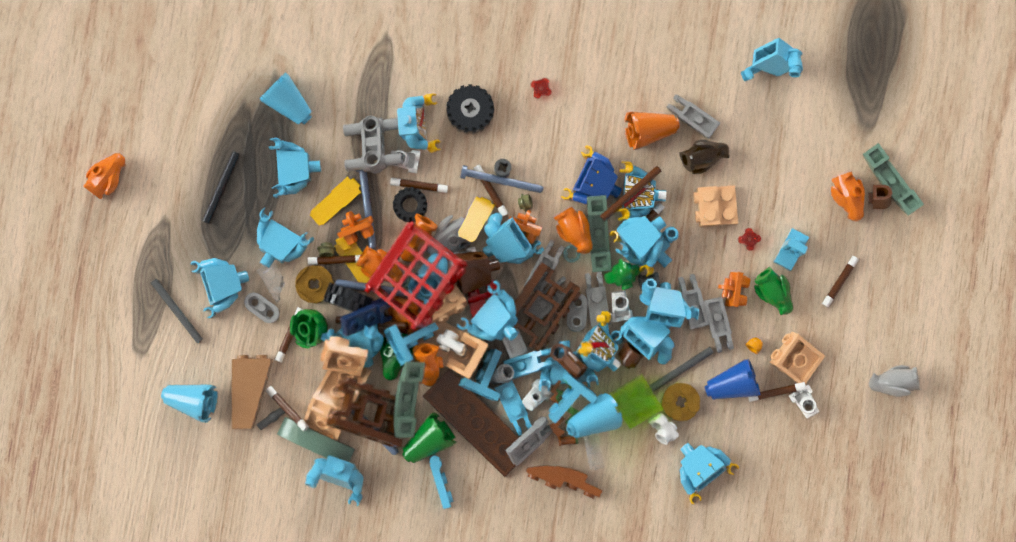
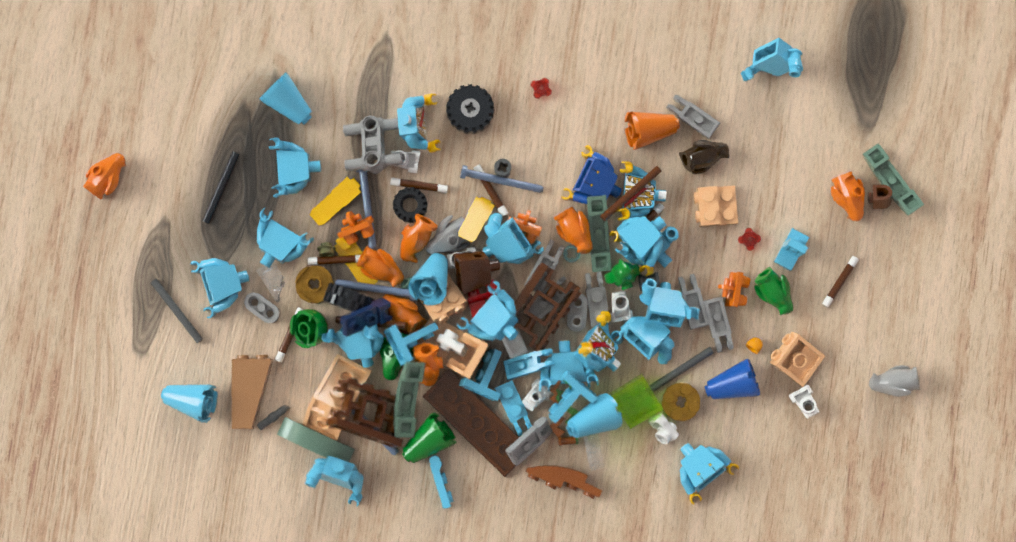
(288, 410): reddish brown bar -> none
(342, 358): light nougat plate -> none
(391, 258): red window -> none
(502, 374): light grey cone -> none
(525, 202): olive plate -> none
(569, 360): reddish brown piece -> none
(630, 356): reddish brown plate -> none
(779, 391): reddish brown bar -> none

